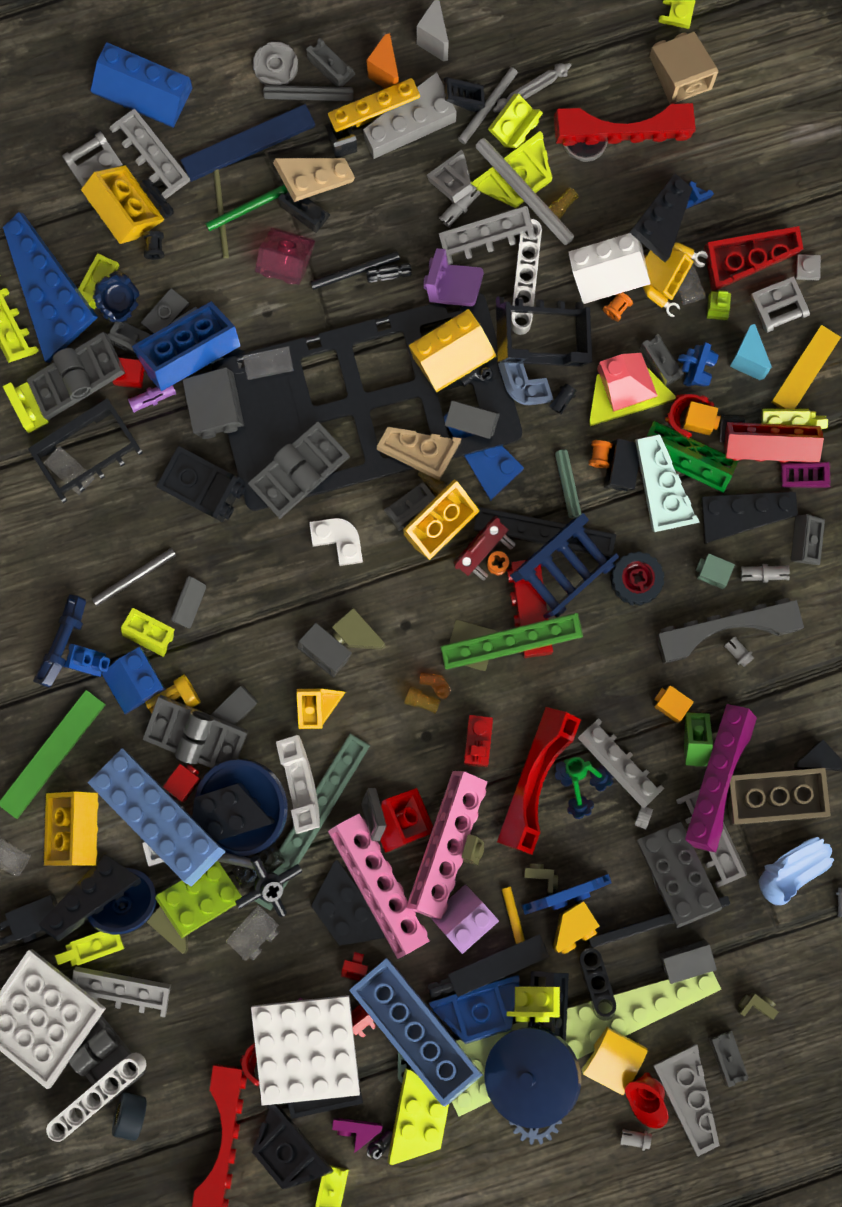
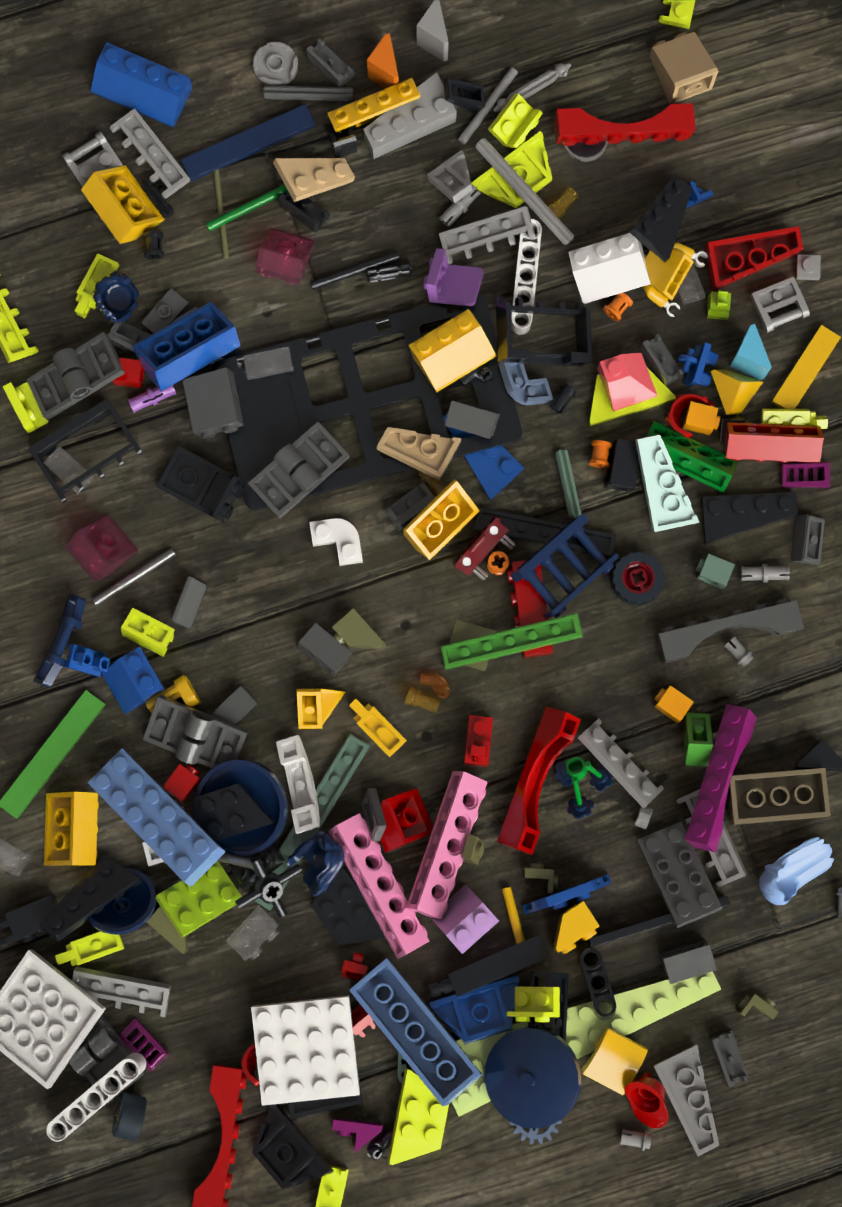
(51, 296): blue wing -> none
(101, 548): none -> clear pink slope
(163, 1052): none -> magenta slope
(323, 858): none -> dark blue hair
(377, 728): none -> yellow hinge
(735, 389): none -> yellow slope

